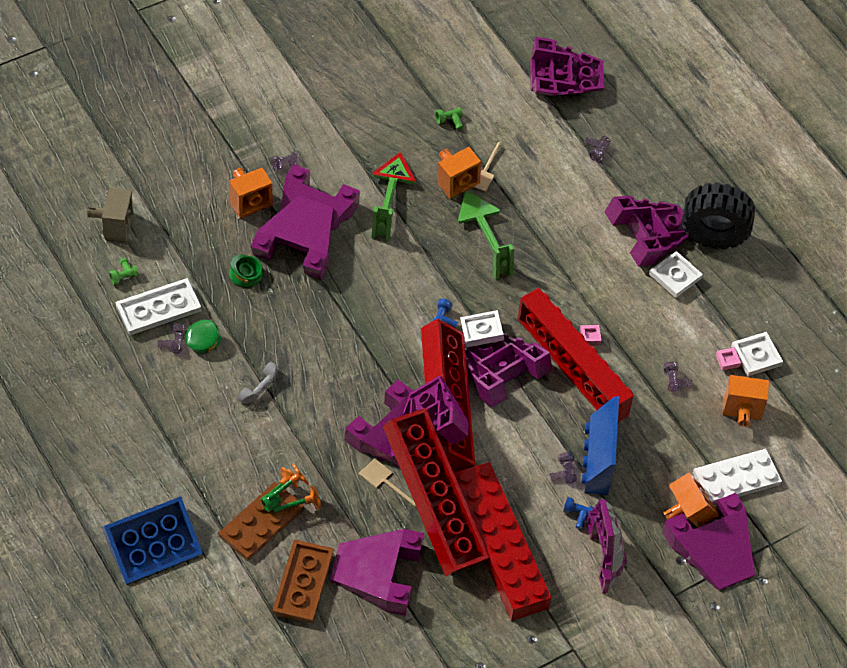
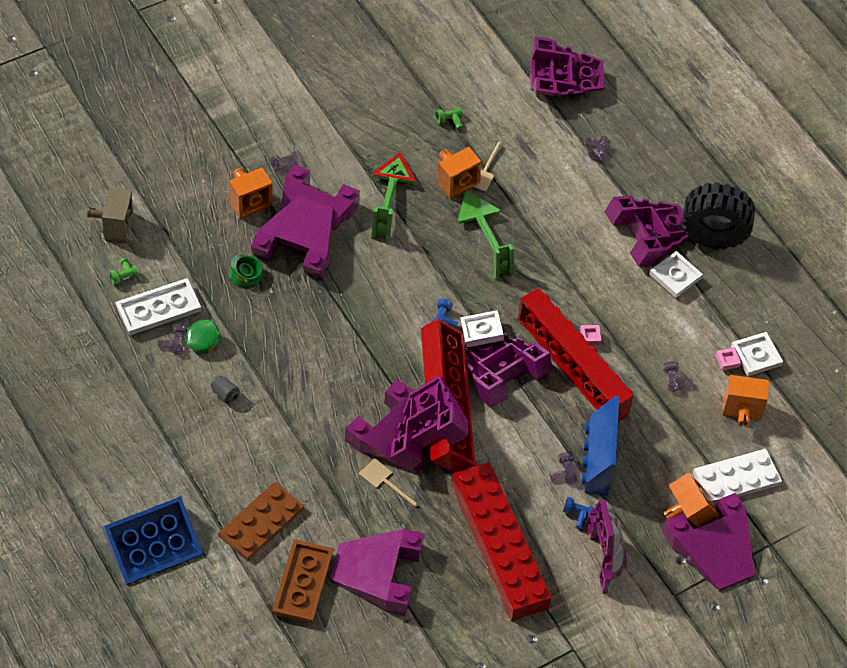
(225, 389): none -> dark grey brick
(248, 396): light grey bar -> none
(271, 500): plant -> none
(435, 492): red brick -> none

